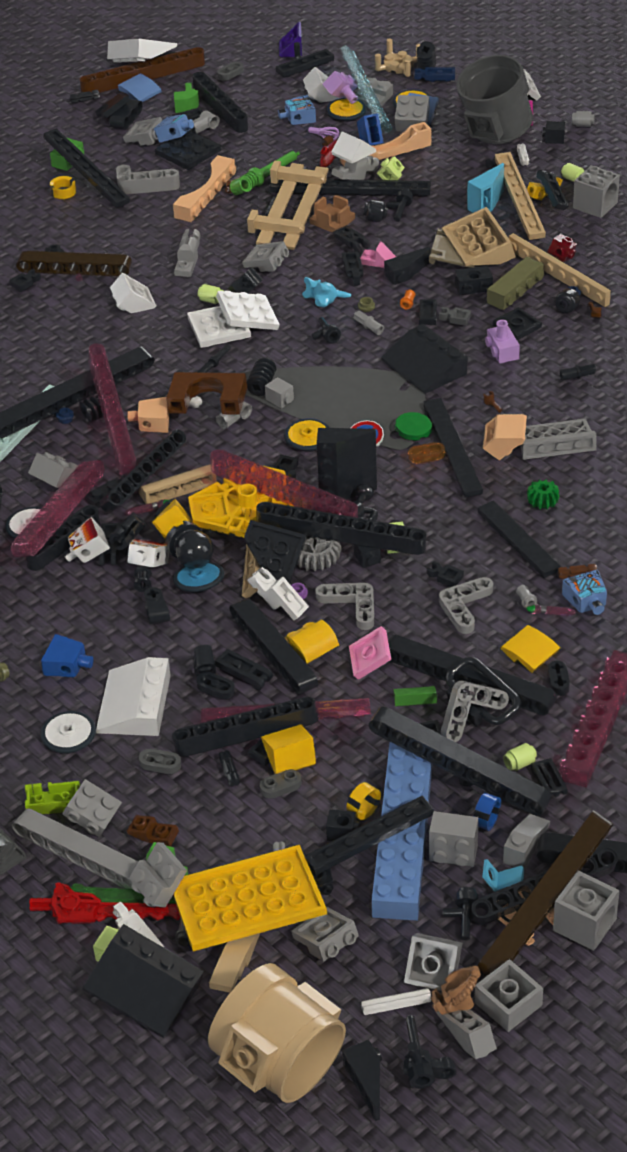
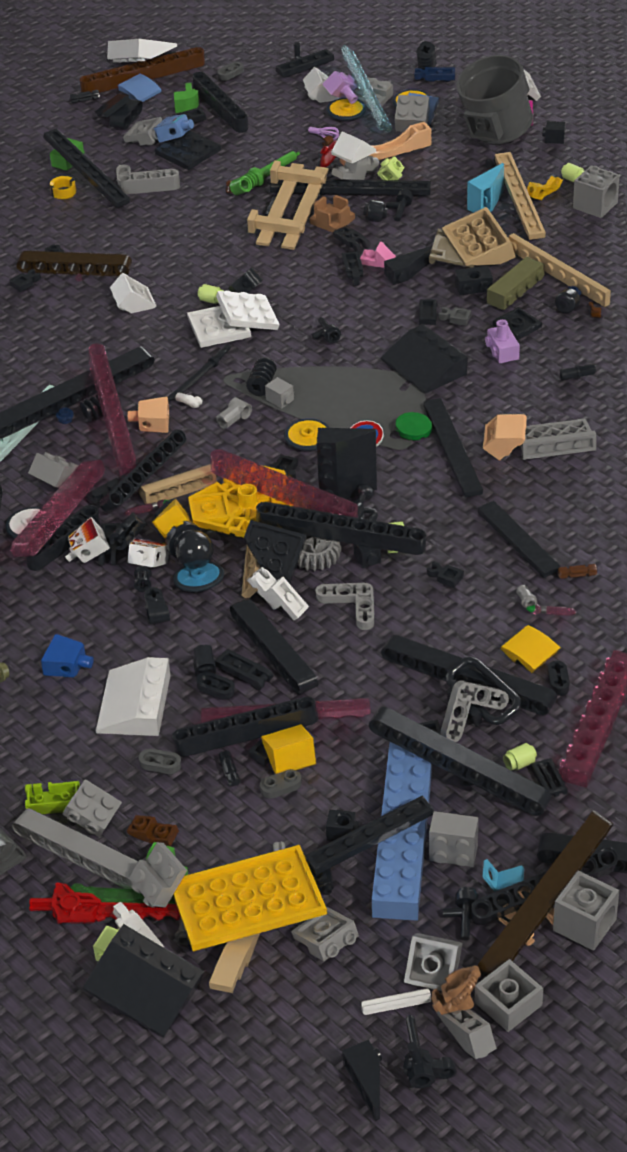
(68, 732): white wheel -> none
(187, 254): light grey plate -> none
(189, 384): reddish brown arch -> none
(190, 205): light nougat arch -> none
(205, 121): light grey piece -> none
(266, 256): light grey plate -> none
(276, 1033): tan cylinder -> none
(286, 43): dark purple slope -> none
(298, 111): medium blue torso -> none
(300, 589): medium lavender plate -> none
(312, 640): yellow brick -> none
(323, 293): medium azure animal -> none
(363, 800): yellow piece -> none
(366, 304): olive plate -> none
(368, 322): light grey axle -> none
(369, 652): bright pink plate -> none
(370, 129): blue torso -> none
(396, 62): tan plate -> none
(407, 301): orange pin -> none
(415, 696): bright green slope -> none
(426, 452): clear orange plate -> none
(453, 599): light grey beam -> none
(487, 811): blue piece -> none
(490, 400): reddish brown hand -> none
(522, 153): white axle -> none
(524, 841): light grey slope -> none
(543, 494): green gear -> none
(552, 189): black plate -> none
(562, 248): dark red brick -> none
(583, 118): light grey brick -> none
(586, 592): medium blue torso -> none

